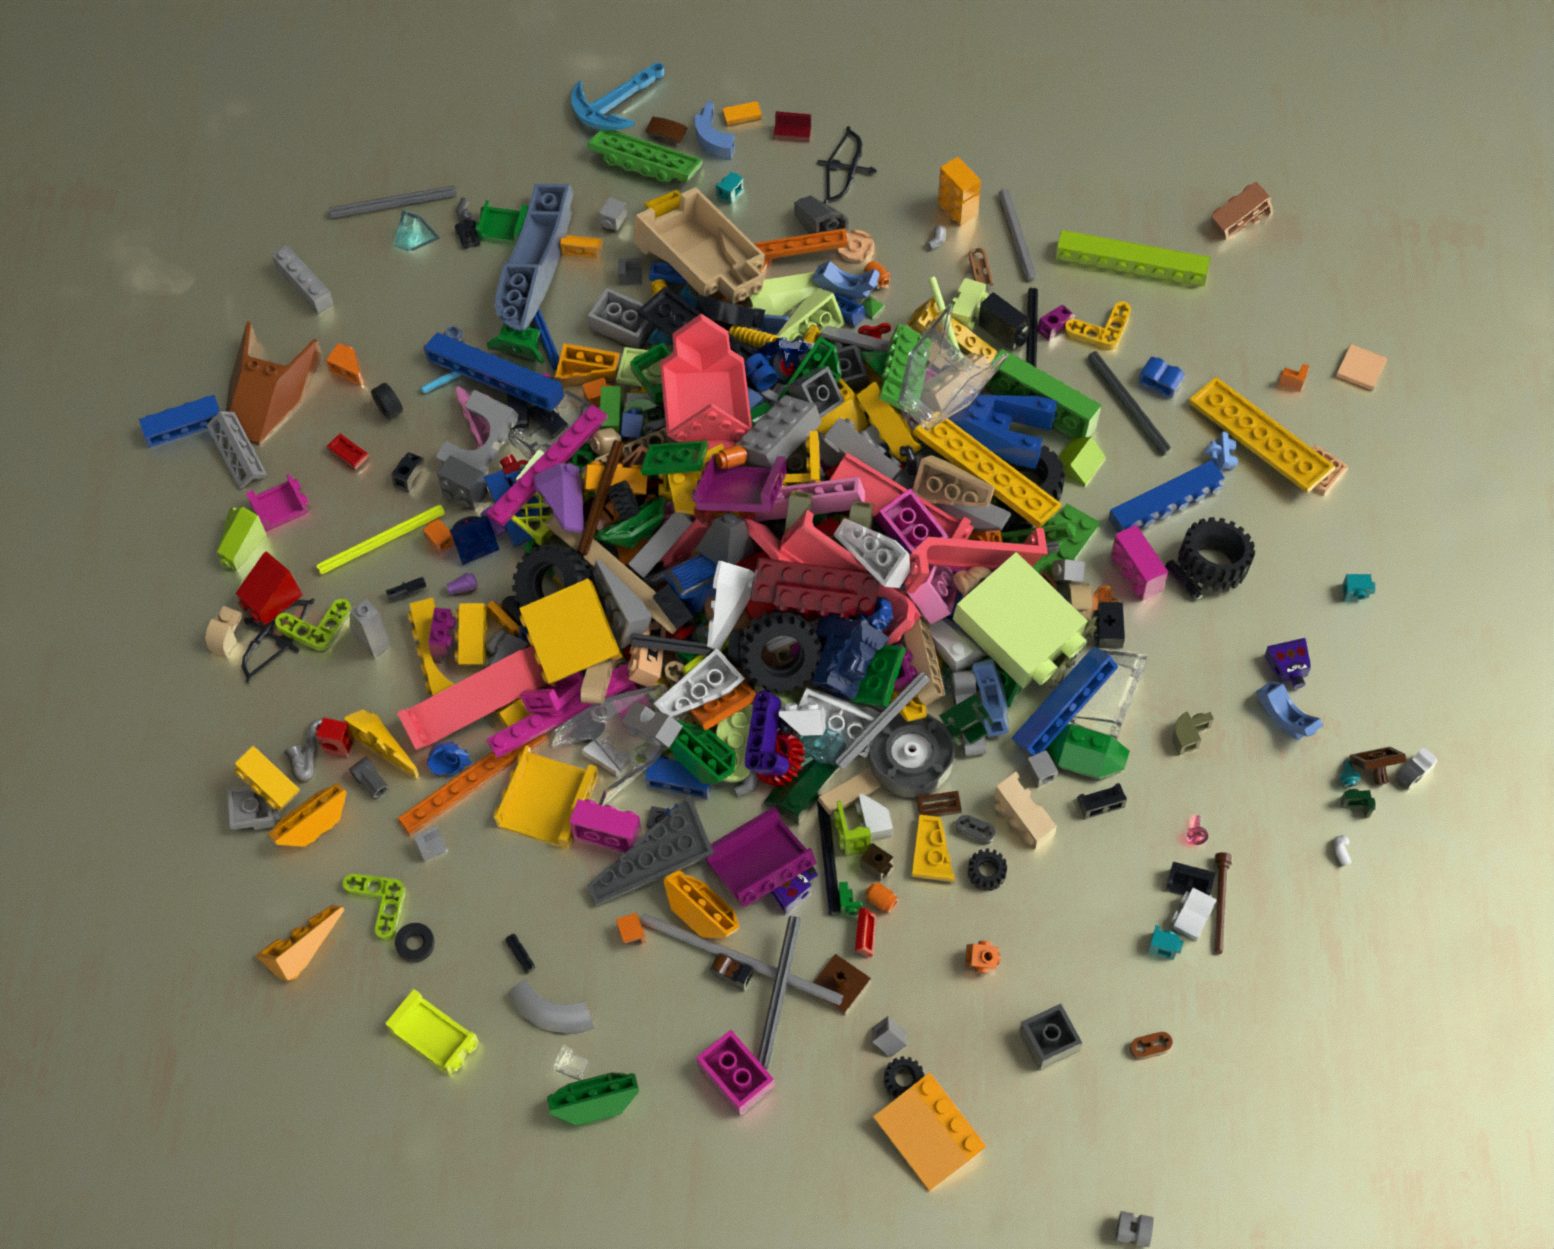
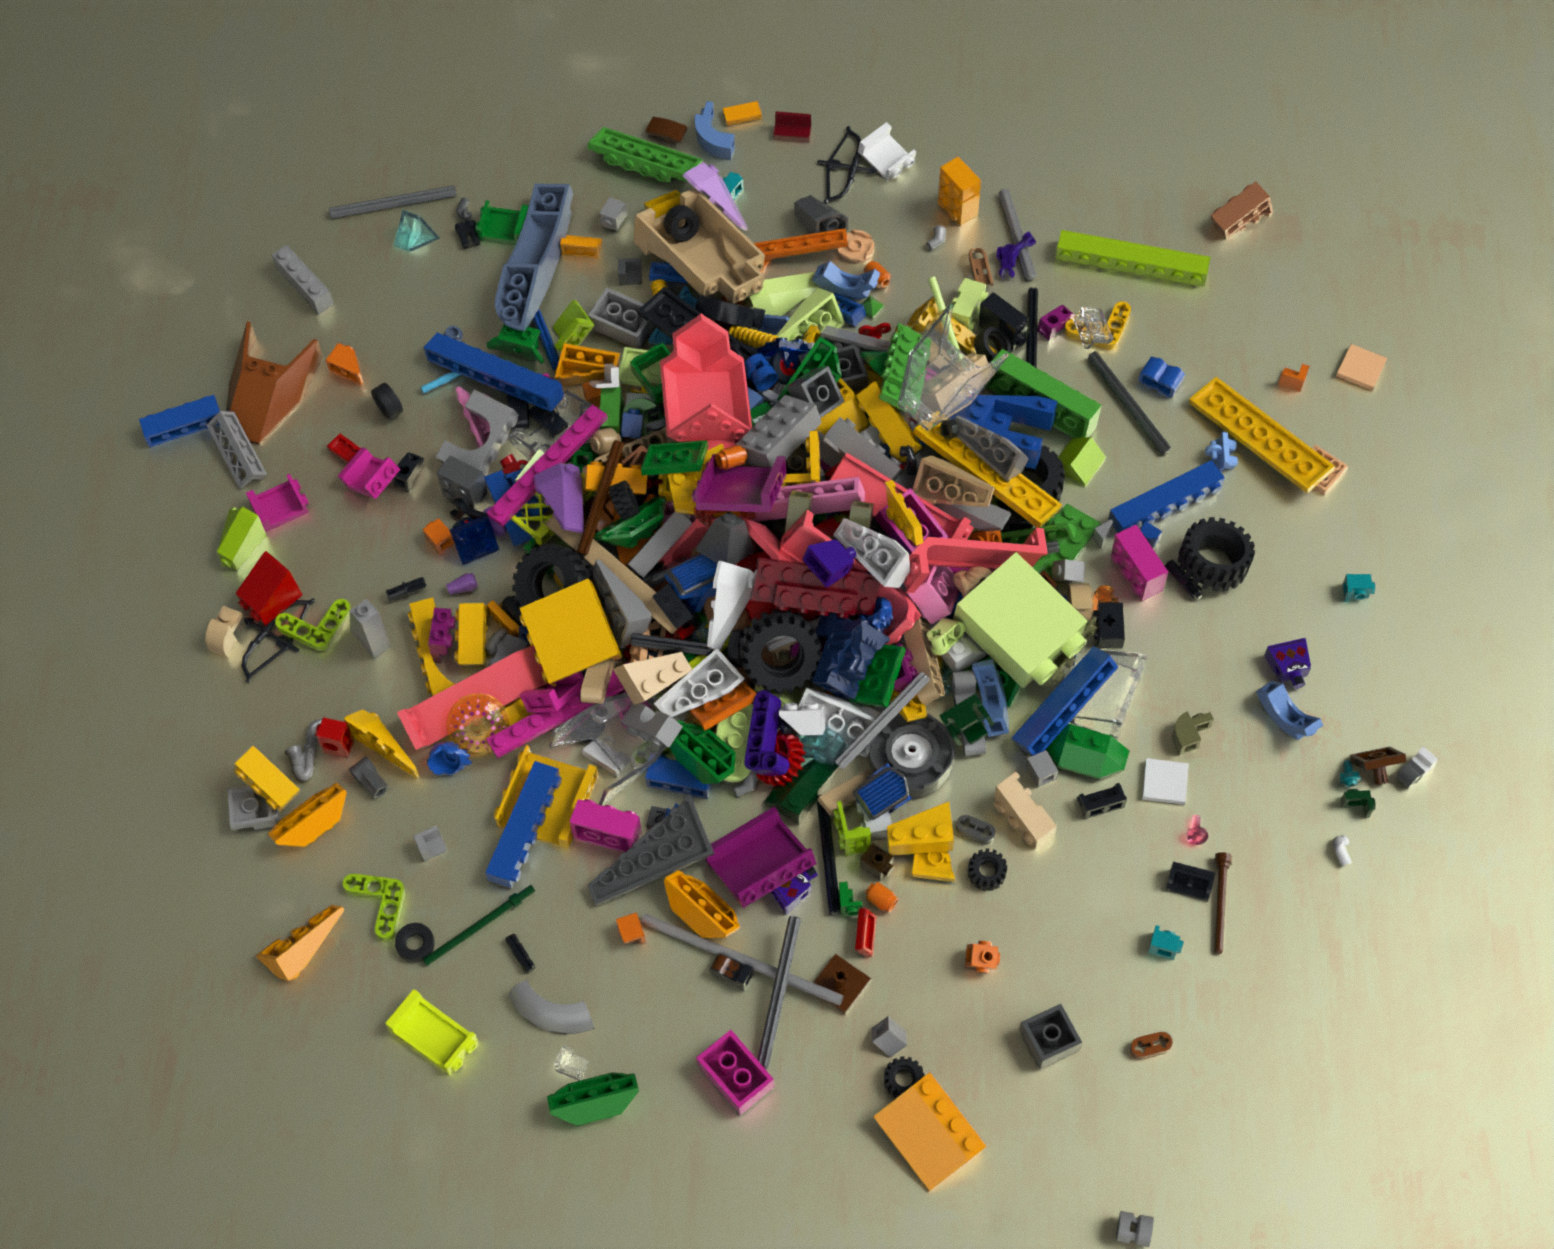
(368, 474): none -> dark pink panel
(380, 539): neon yellow axle -> none
(461, 787): orange tile -> none
(463, 510): none -> black piece
(473, 711): none -> clear yellow dish
(514, 901): none -> dark green bar
(523, 825): none -> blue brick
(572, 326): none -> lime bracket
(593, 113): dark azure piece -> none
(611, 377): none -> white panel
(650, 676): none -> tan wedge
(690, 227): none -> black tyre
(710, 183): none -> lavender wedge
(829, 561): none -> dark purple torso
(882, 792): none -> blue piece
(885, 153): none -> white panel
(901, 516): none -> yellow wing
(922, 832): none -> yellow wedge
(940, 796): reddish brown tile -> none
(945, 635): none -> yellowish green piece
(949, 428): none -> pearl dark grey tile
(992, 448): none -> light grey wedge
(997, 336): none -> black tyre
(1010, 252): none -> dark purple piece
(1092, 327): none -> clear bracket
(1102, 532): none -> light grey slope
(1151, 533): none -> blue brick
(1165, 781): none -> white tile
(1194, 913): white brick -> none

